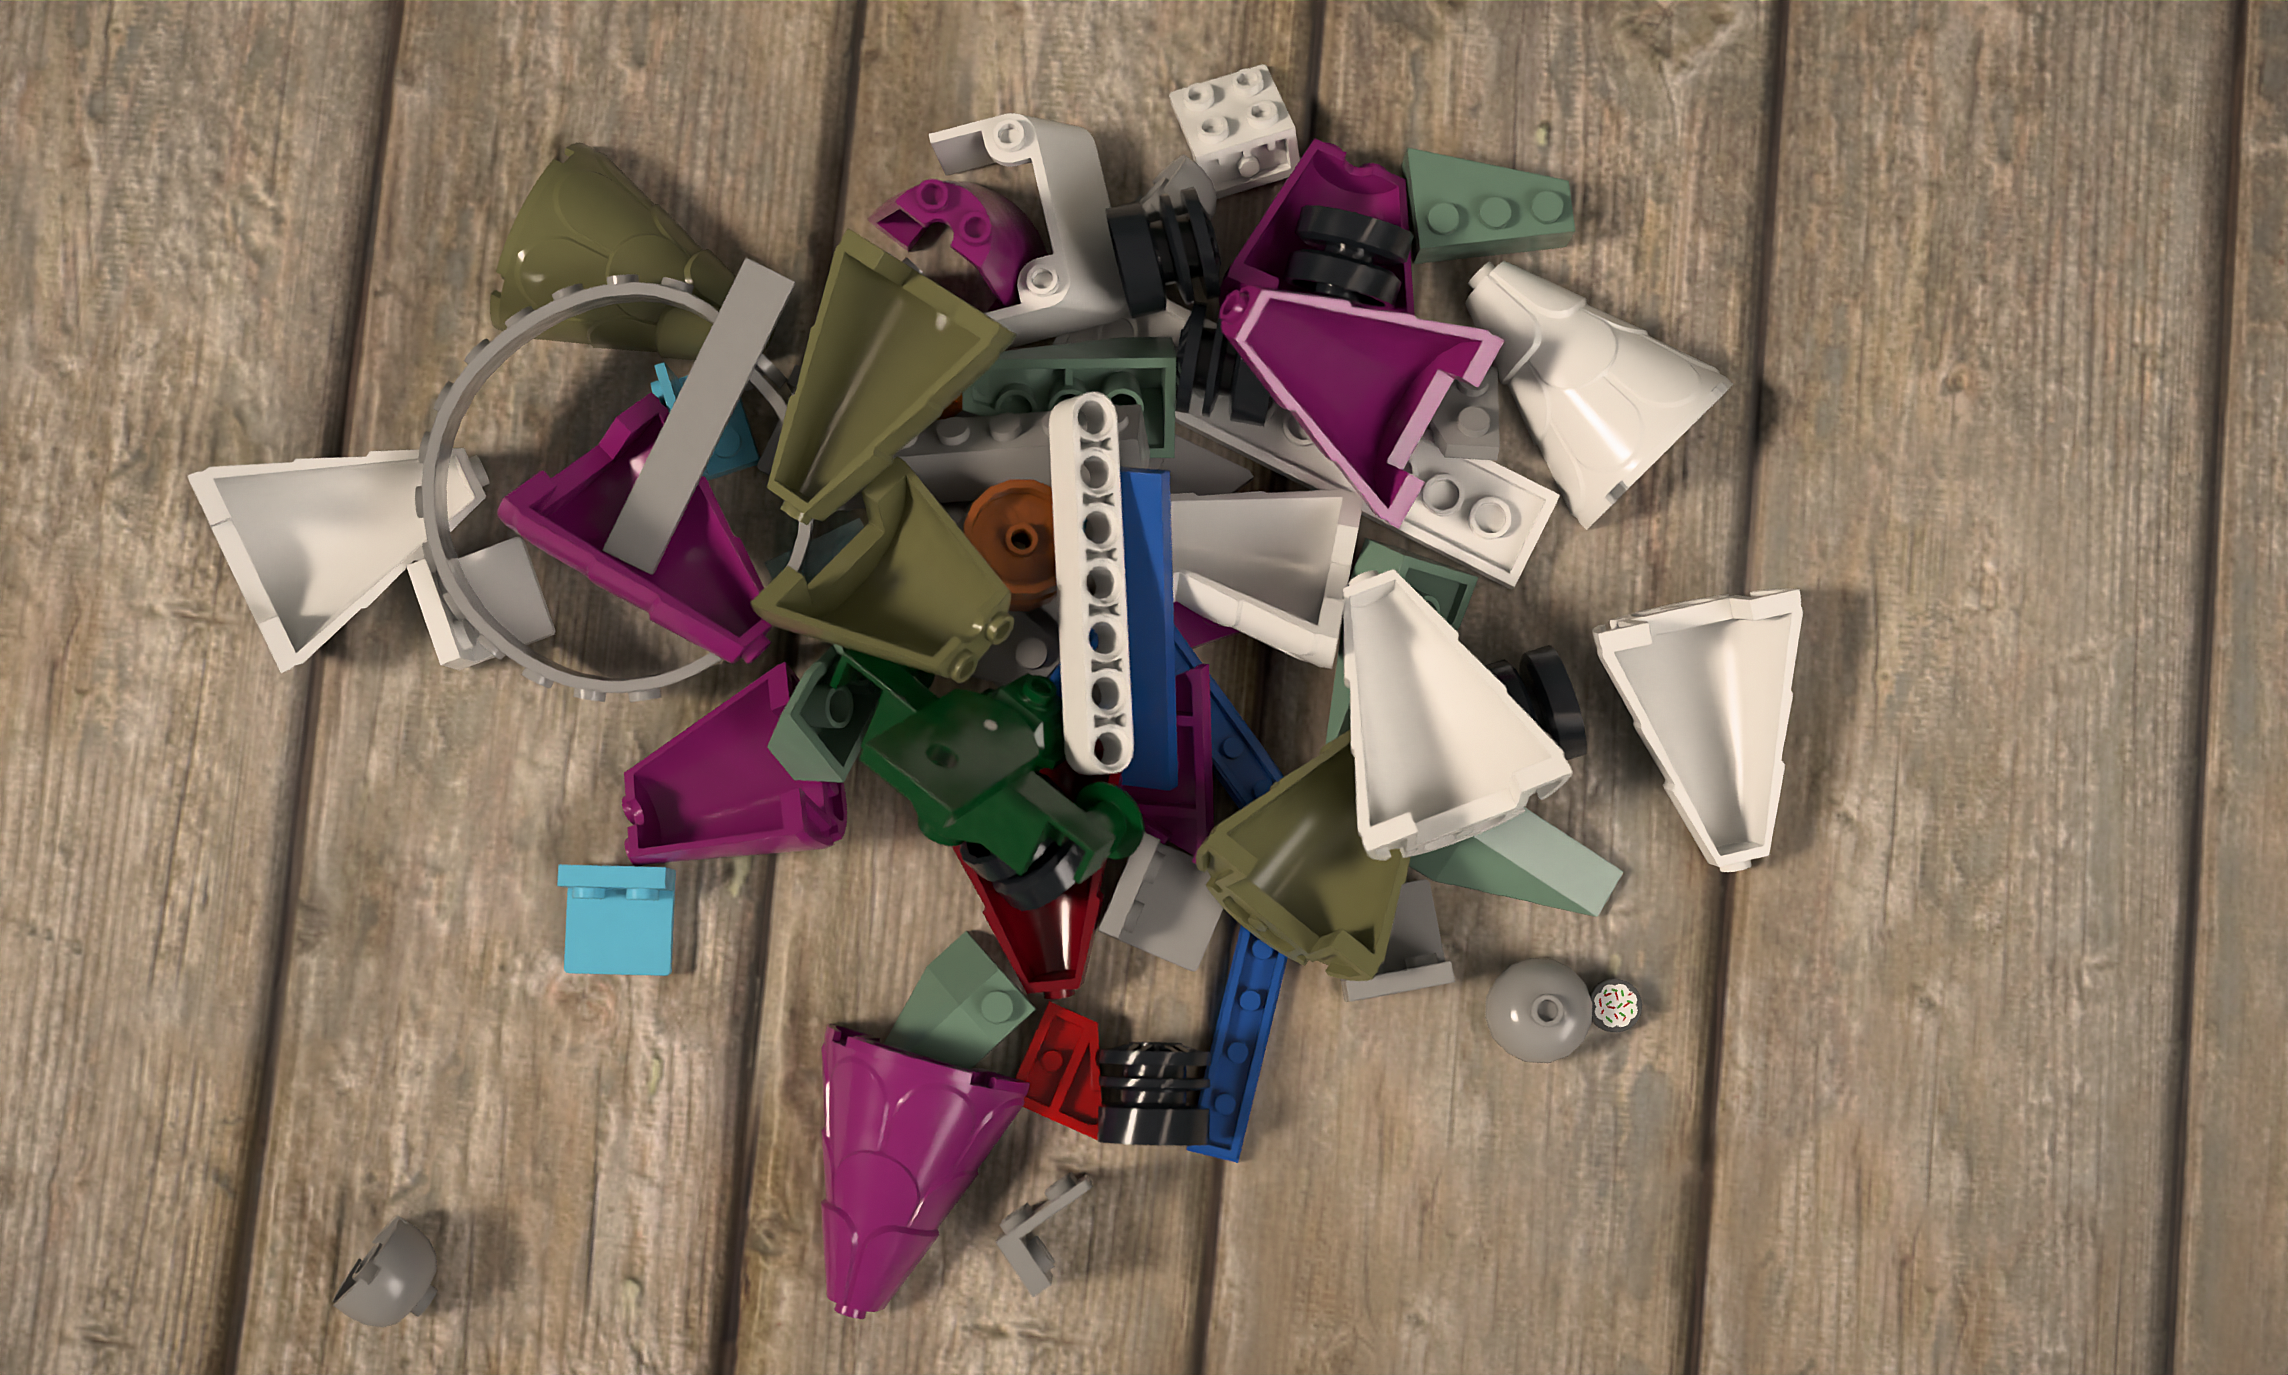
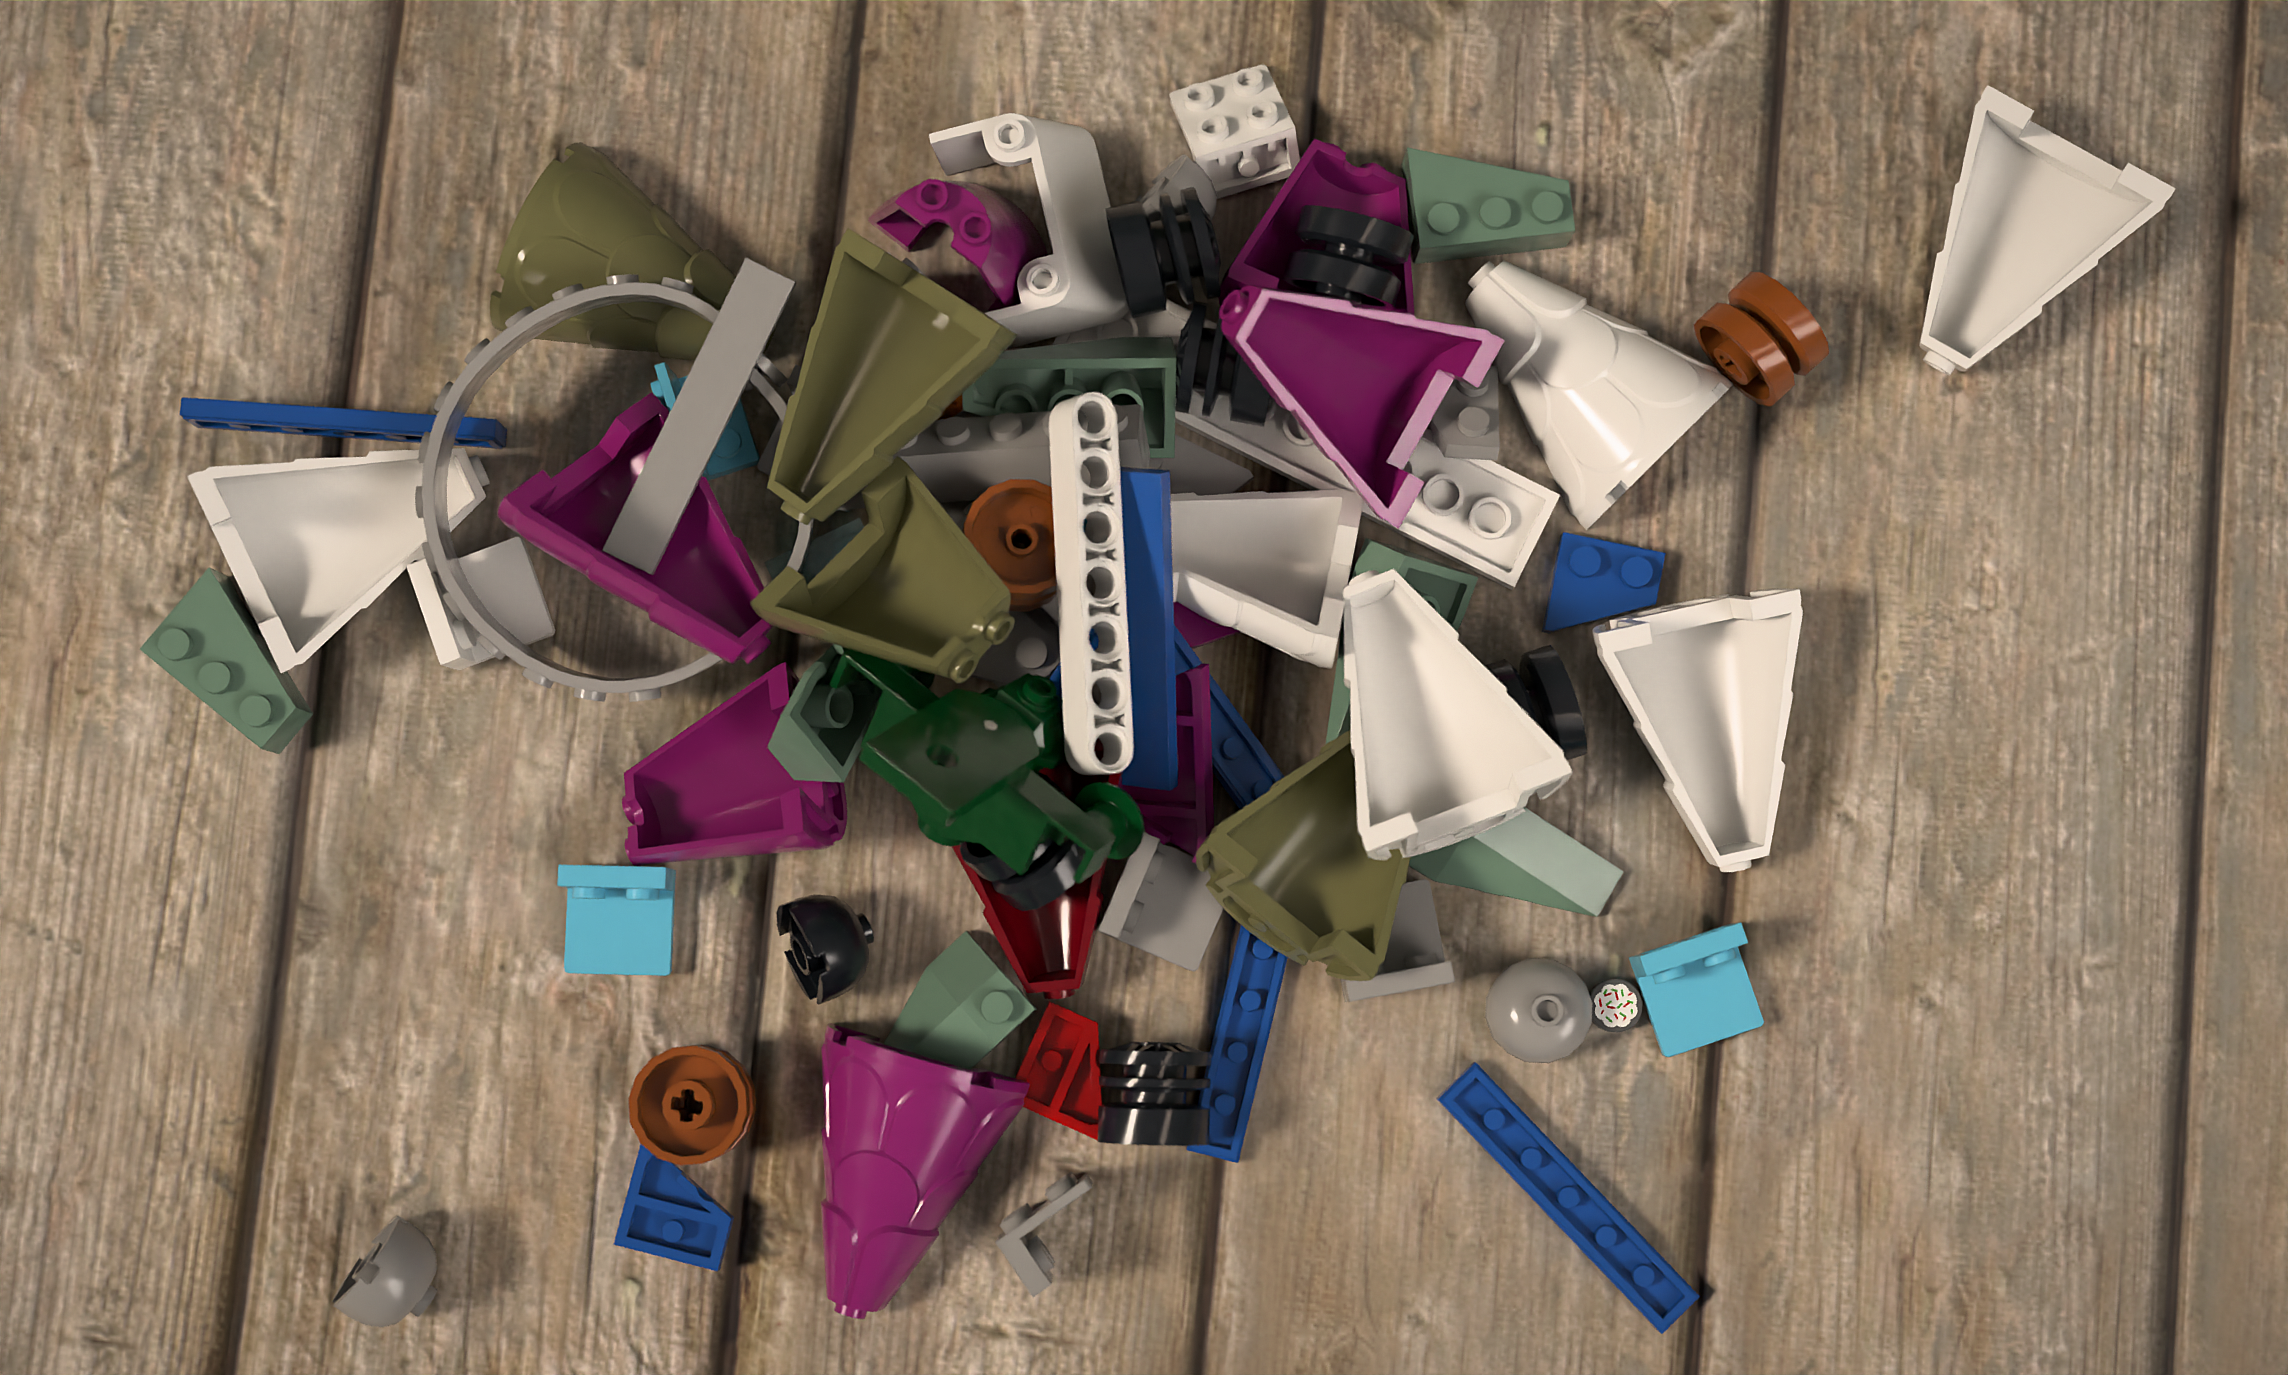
(226, 663): none -> sand green wedge
(334, 422): none -> blue tile
(660, 1108): none -> dark orange wheel
(672, 1215): none -> blue wing
(826, 944): none -> black cylinder
(1568, 1197): none -> blue tile
(1599, 581): none -> blue wing
(1697, 989): none -> medium azure bracket
(1761, 338): none -> dark orange wheel
(2023, 230): none -> white cone

